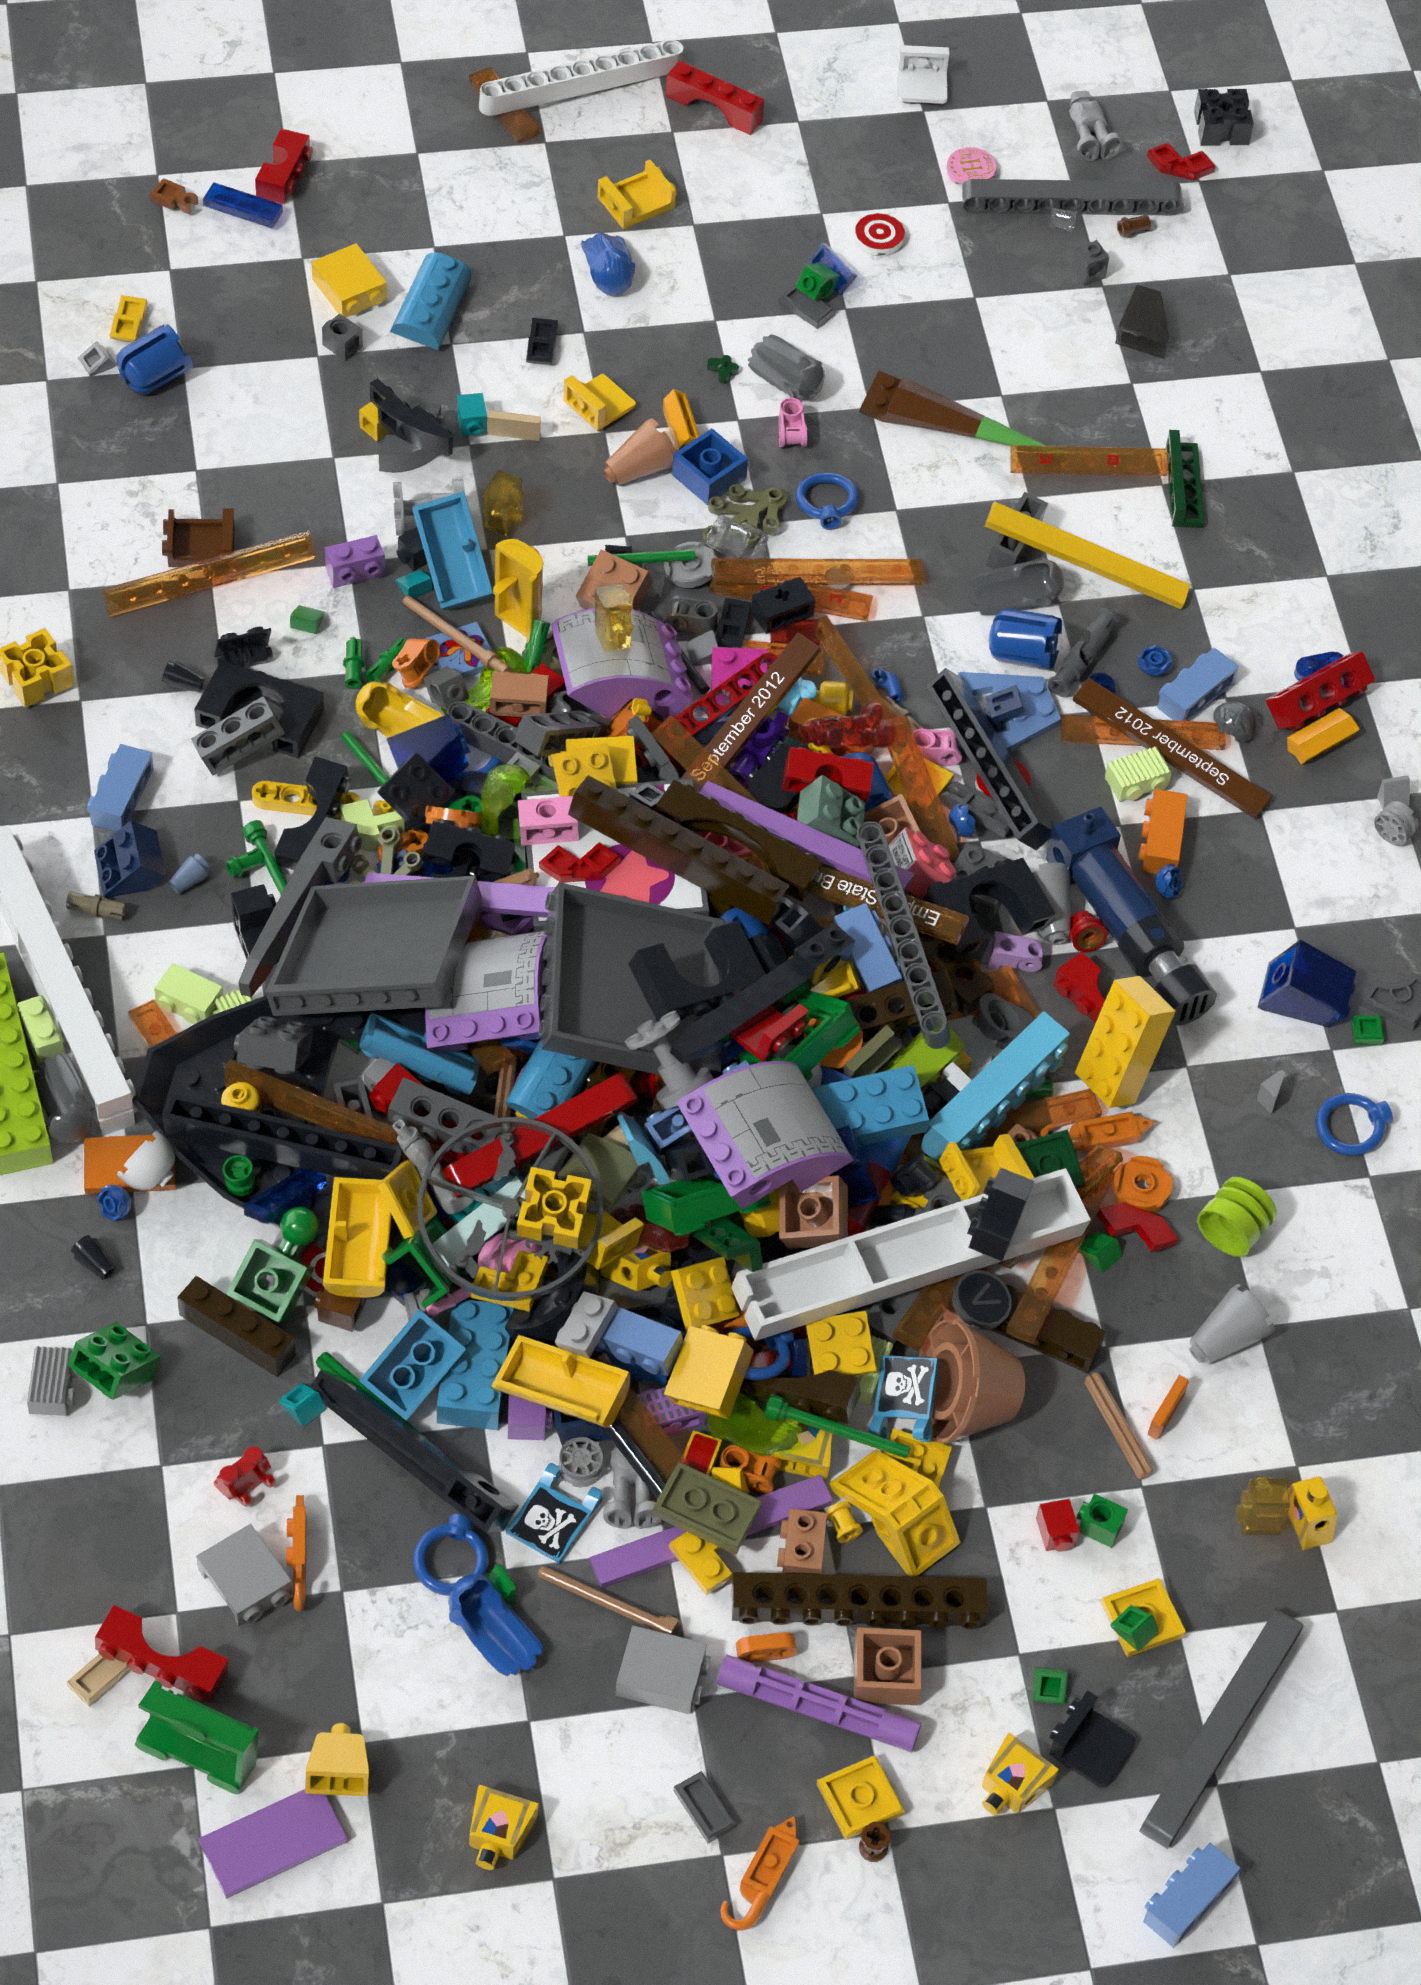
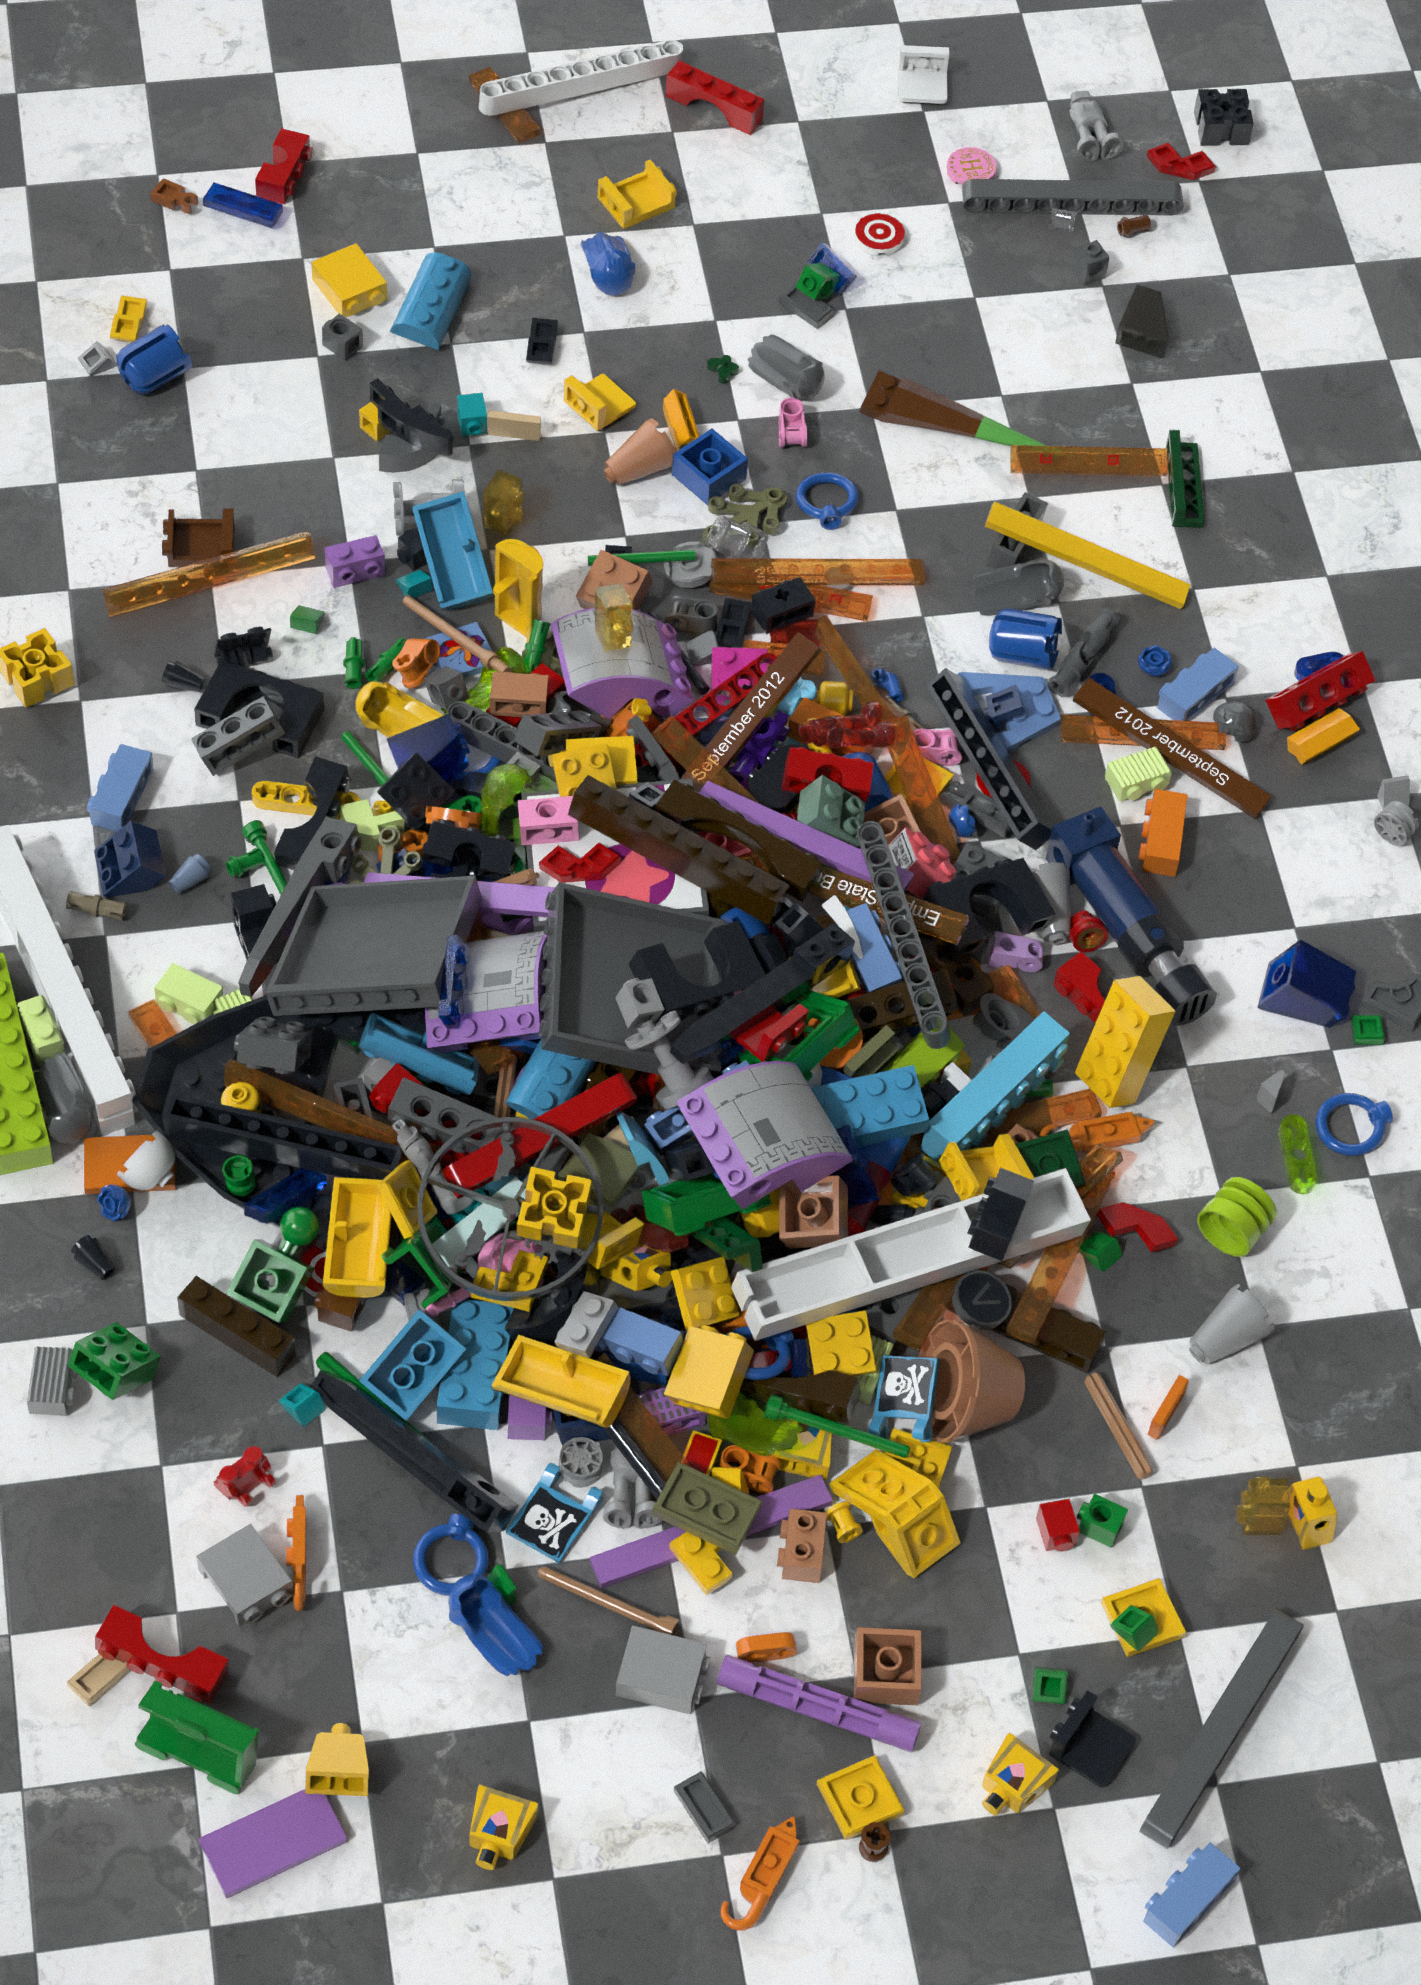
(454, 982): none -> clear blue plate
(638, 1012): none -> light grey brick
(840, 916): none -> white sticker
(872, 1589): dark brown brick -> none
(1156, 1178): orange plate -> none
(1168, 881): blue plate -> none
(1294, 1165): none -> clear neon green beam

